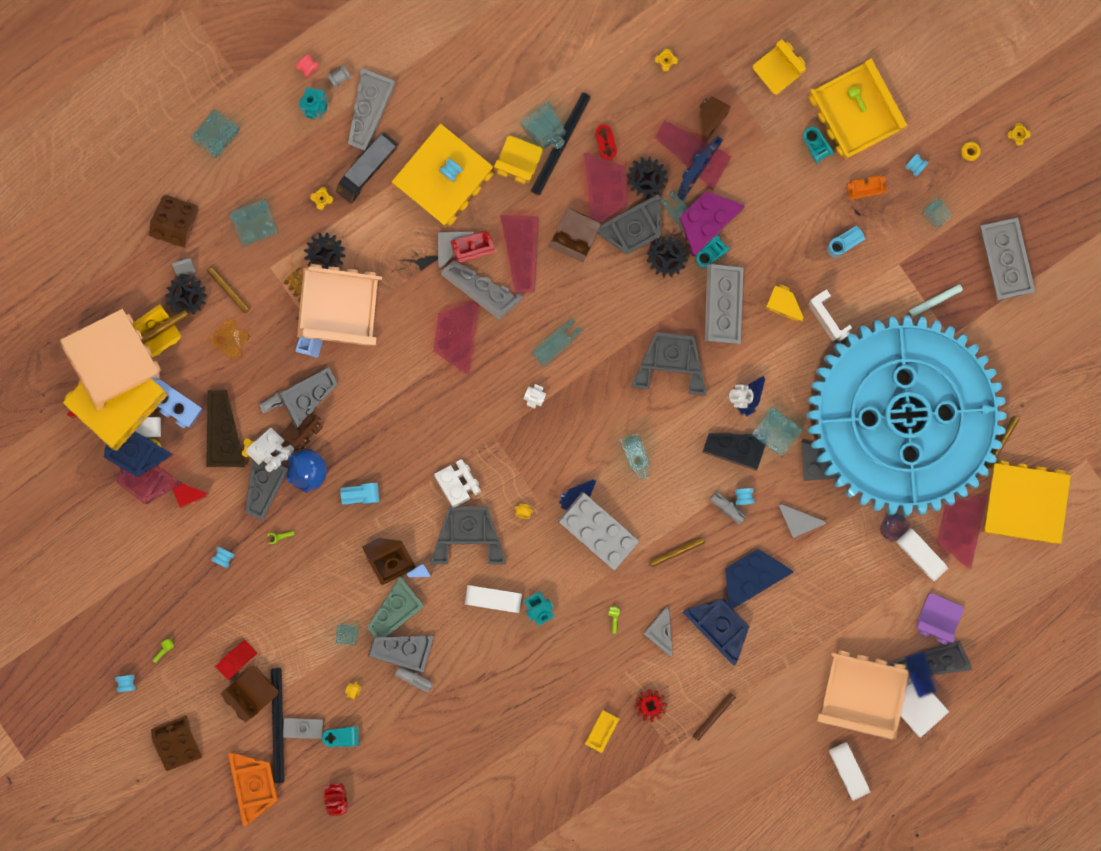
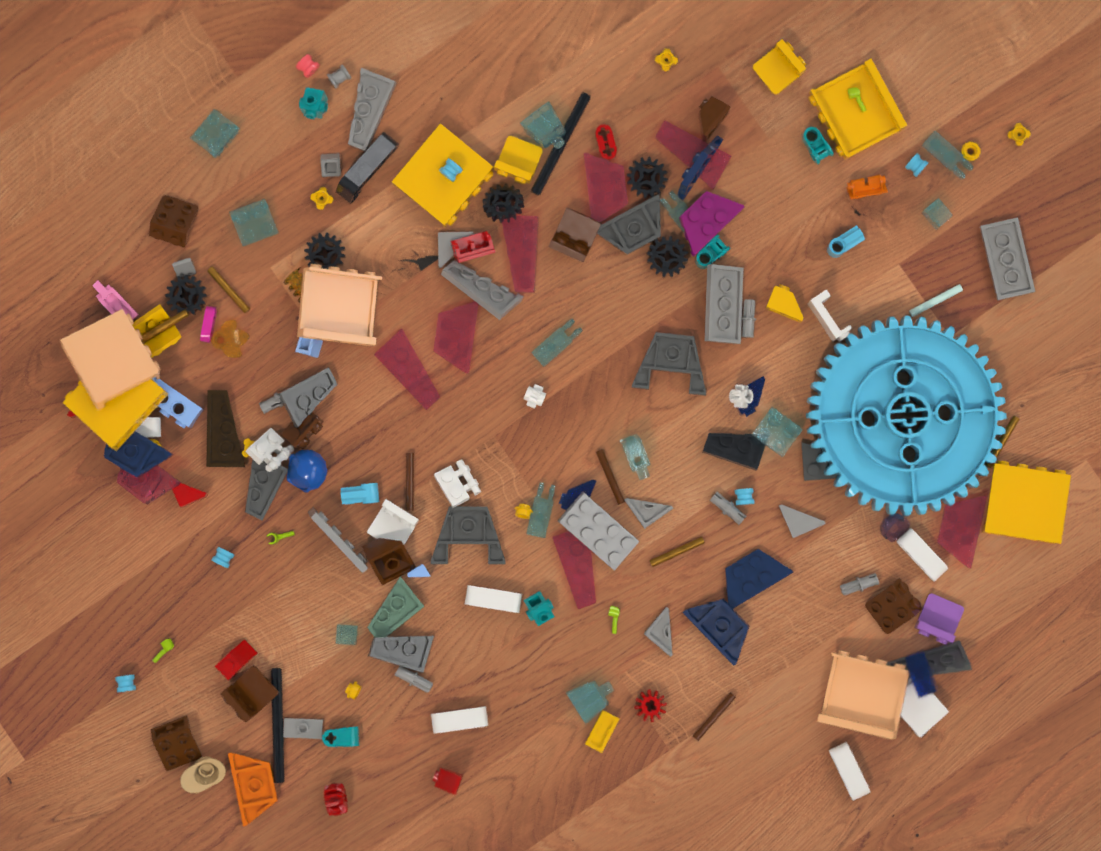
(112, 300): none -> bright pink hinge
(202, 775): none -> tan piece
(208, 324): none -> dark pink beam
(330, 165): none -> light grey slope
(334, 534): none -> light grey wing
(393, 523): none -> white bracket
(405, 365): none -> clear pink wing
(409, 481): none -> reddish brown bar
(447, 780): none -> red slope
(459, 719): none -> white beam
(505, 205): none -> black gear
(541, 513): none -> clear light blue hinge
(578, 568): none -> clear pink wing
(590, 699): none -> clear light blue torso
(610, 477): none -> reddish brown bar
(646, 511): none -> light grey tile
(748, 318): none -> light grey axle
(859, 584): none -> light grey axle
(893, 606): none -> reddish brown bracket
(946, 154): none -> clear light blue hinge

